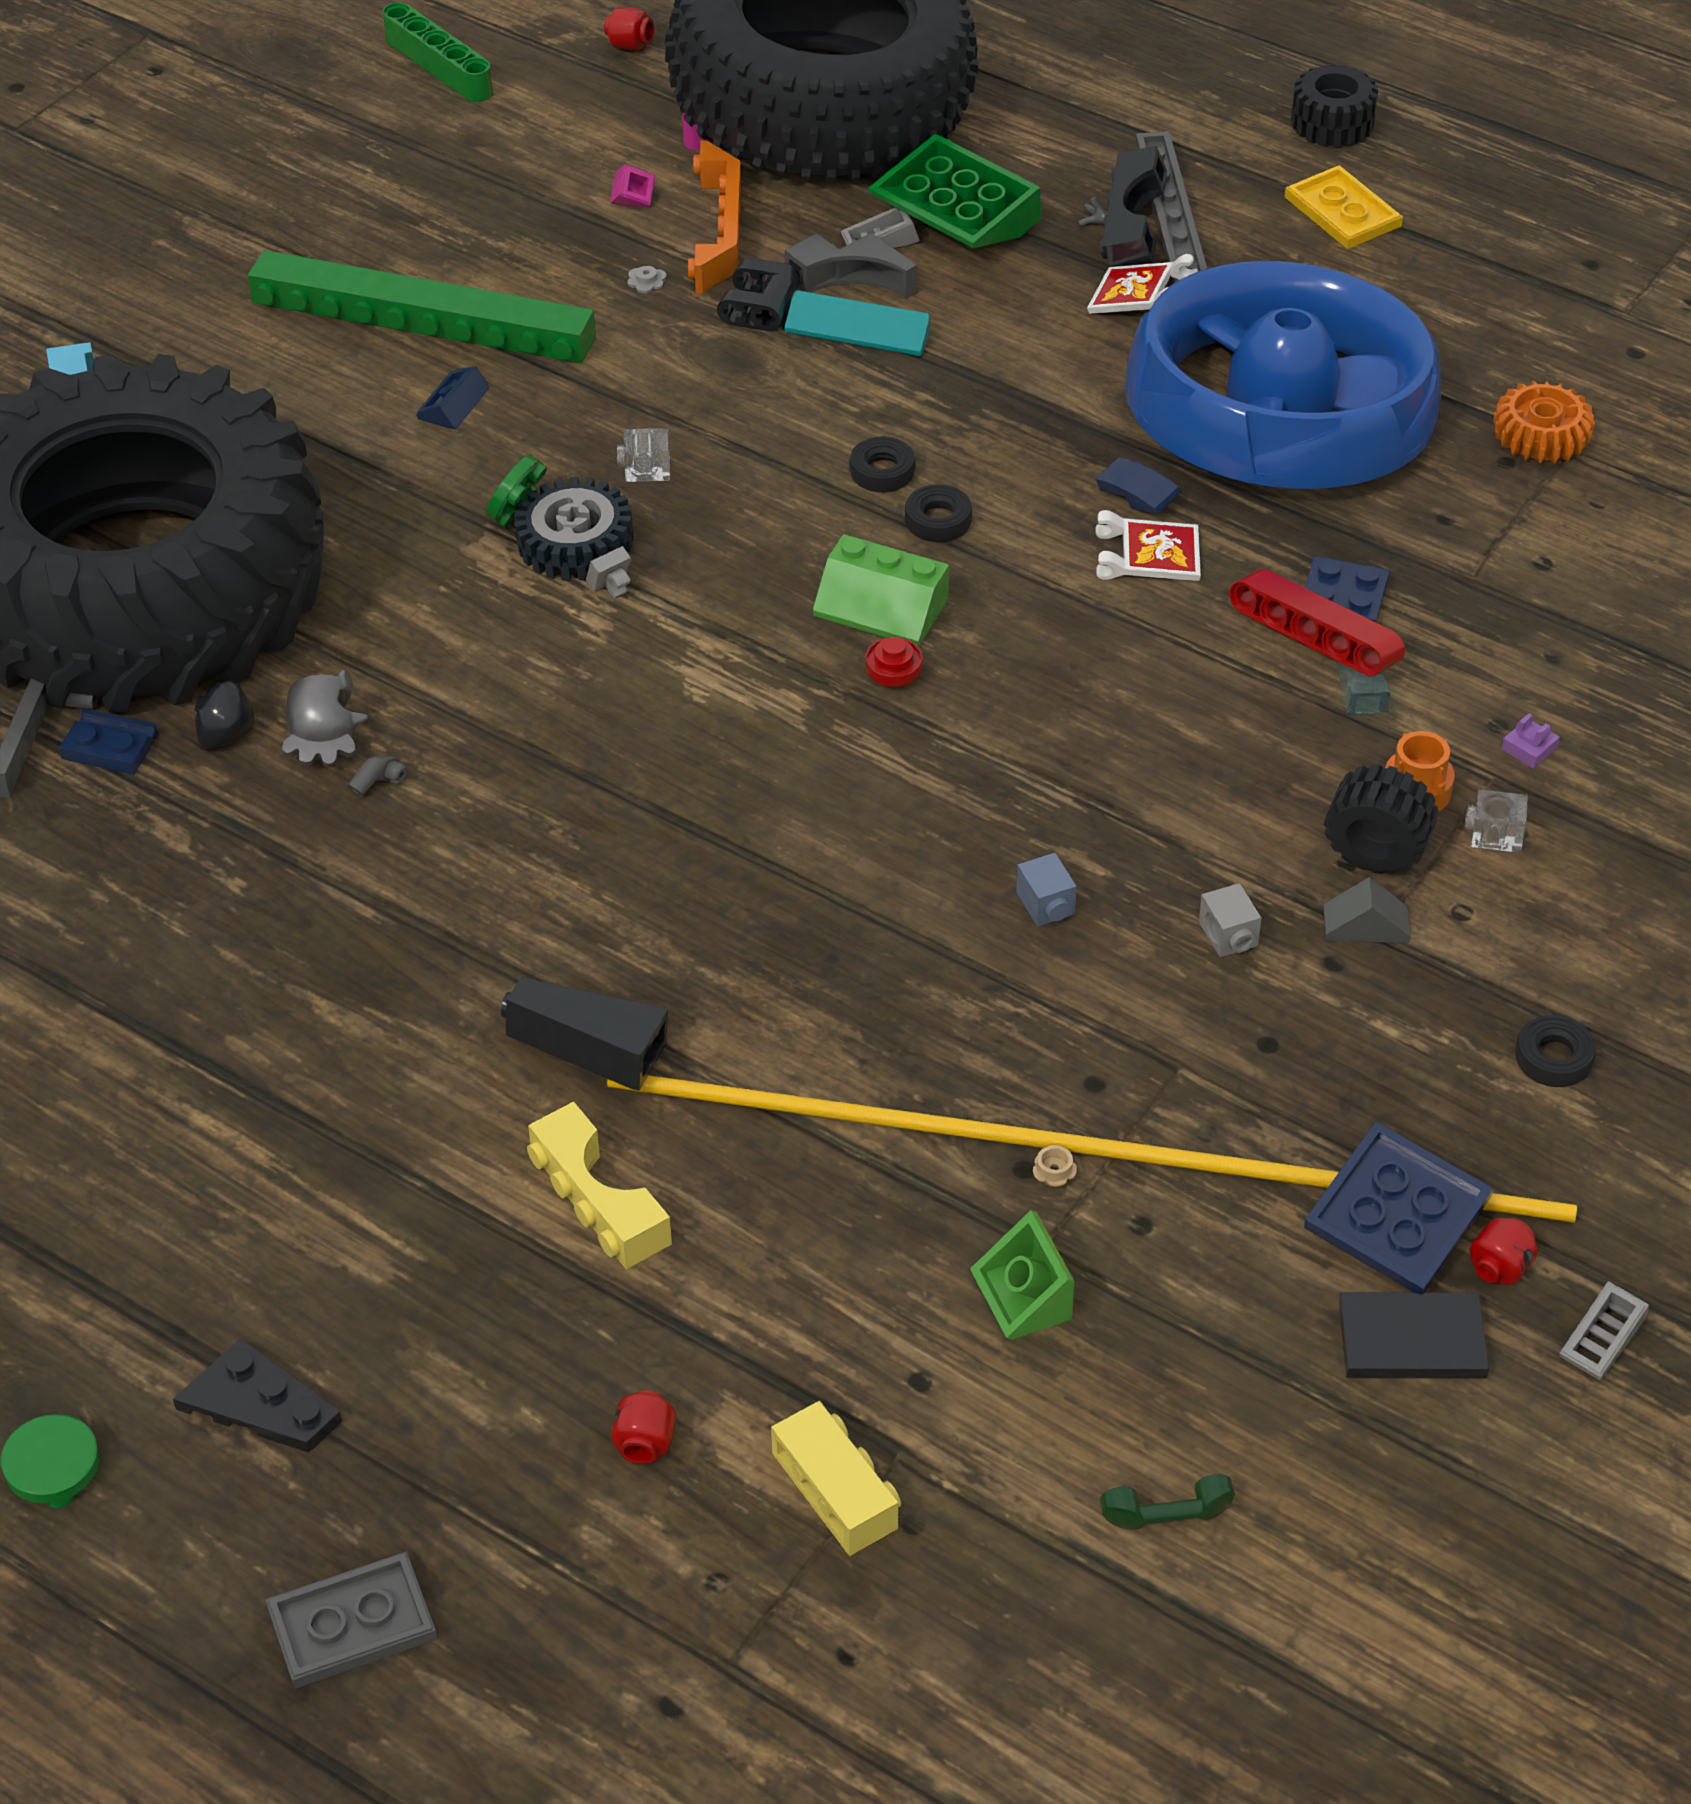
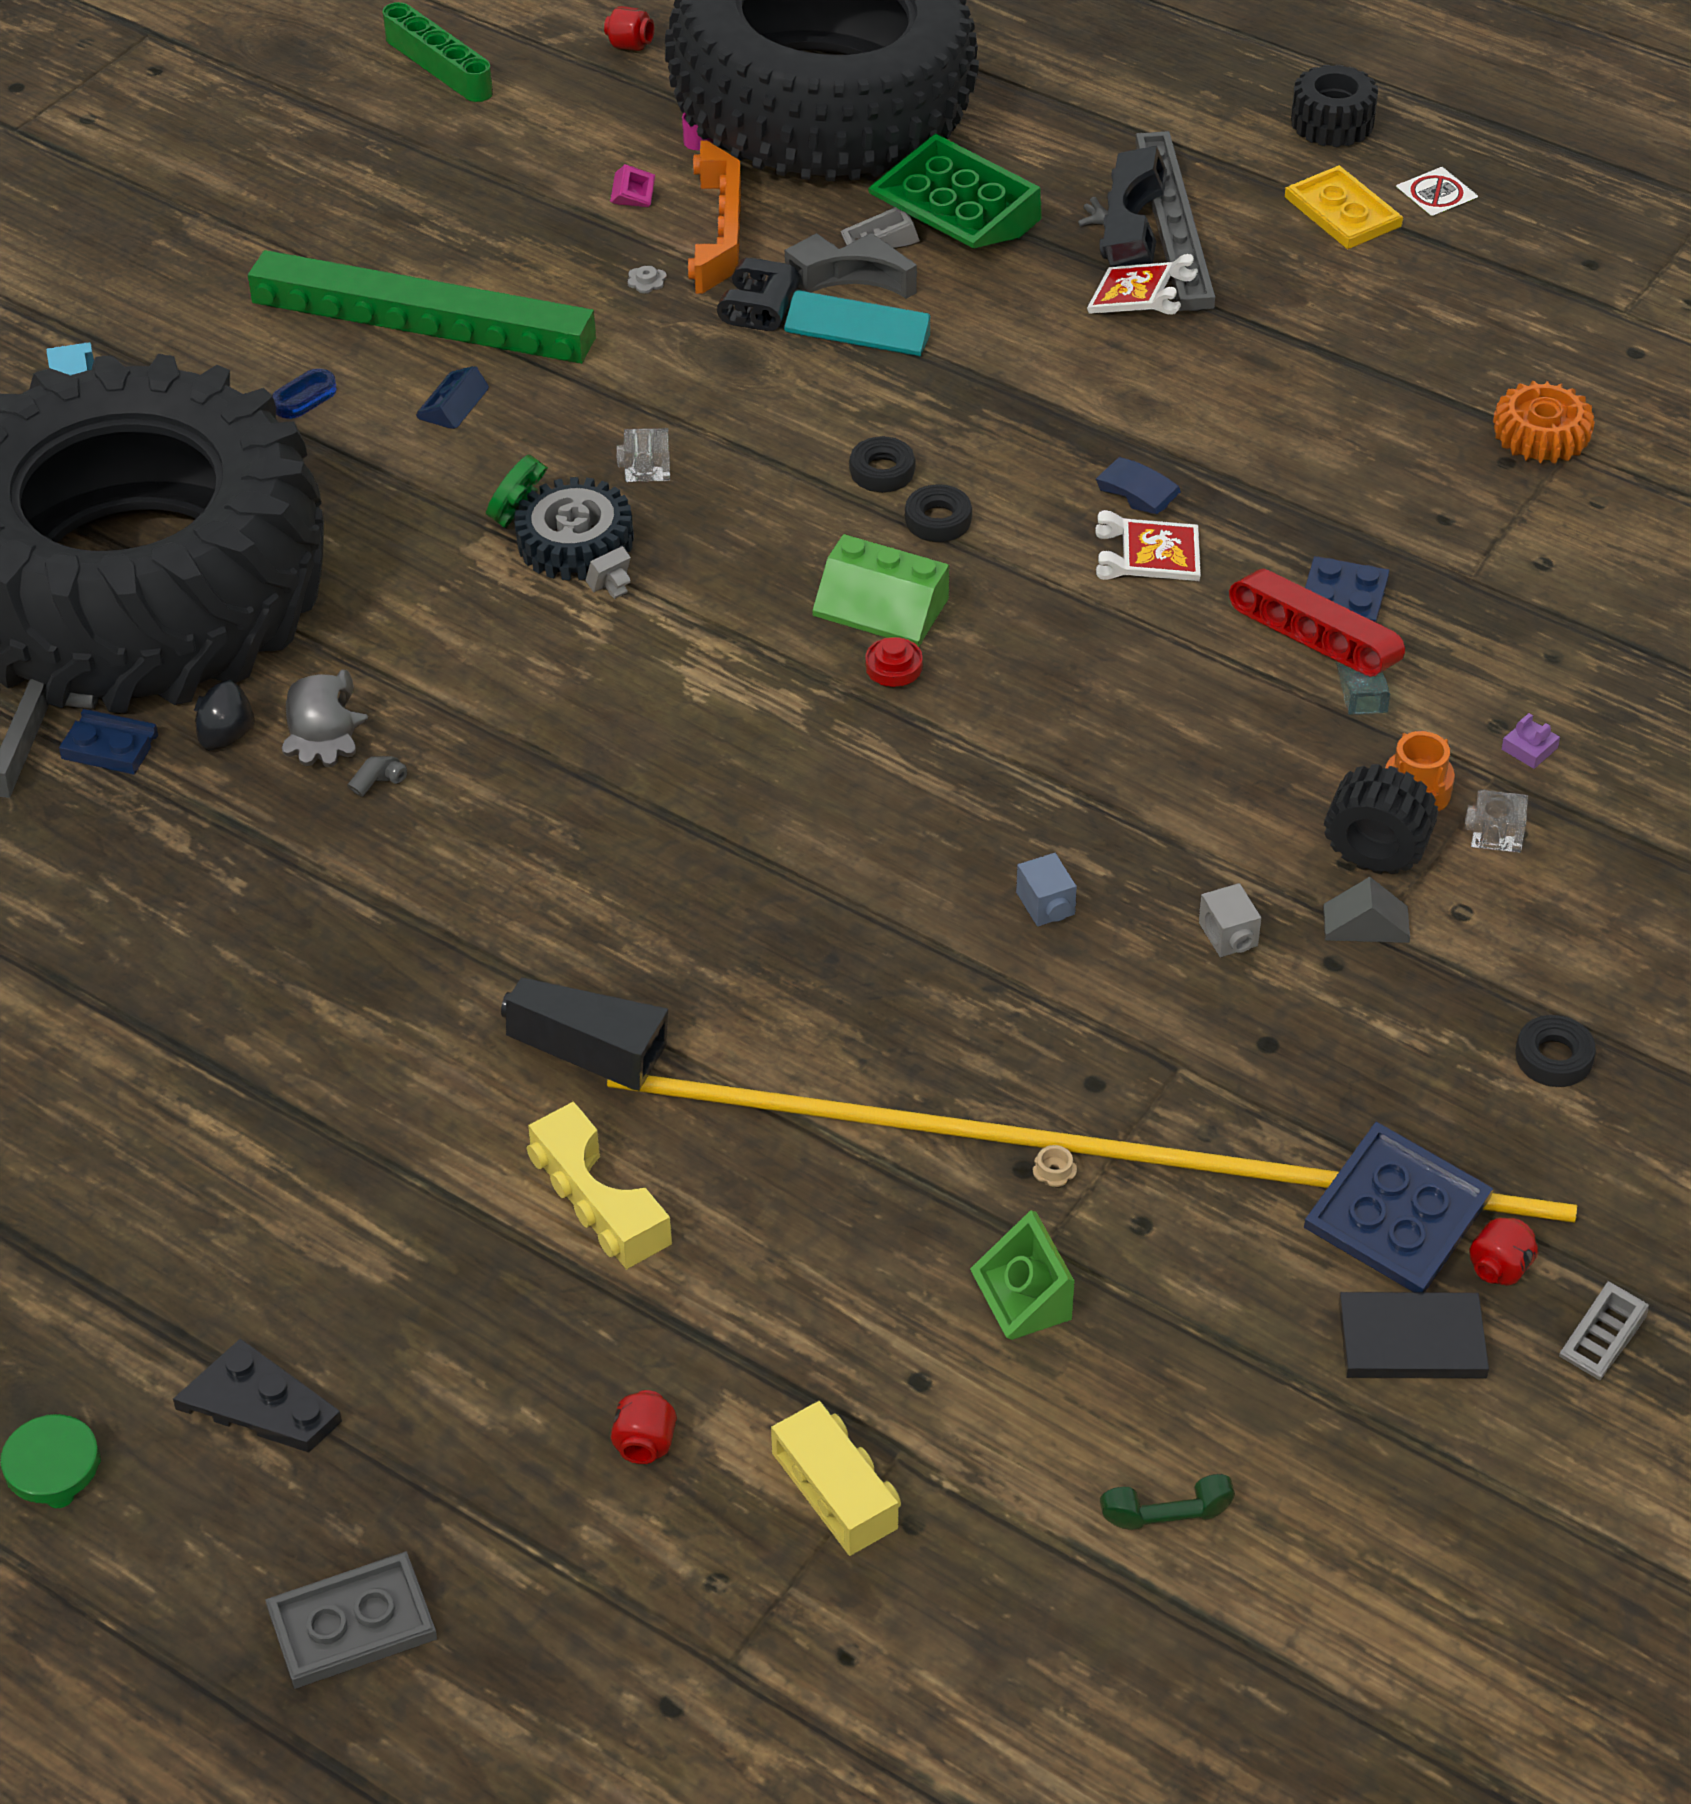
(304, 393): none -> clear blue tile
(1287, 376): blue wheel -> none
(1436, 191): none -> sticker

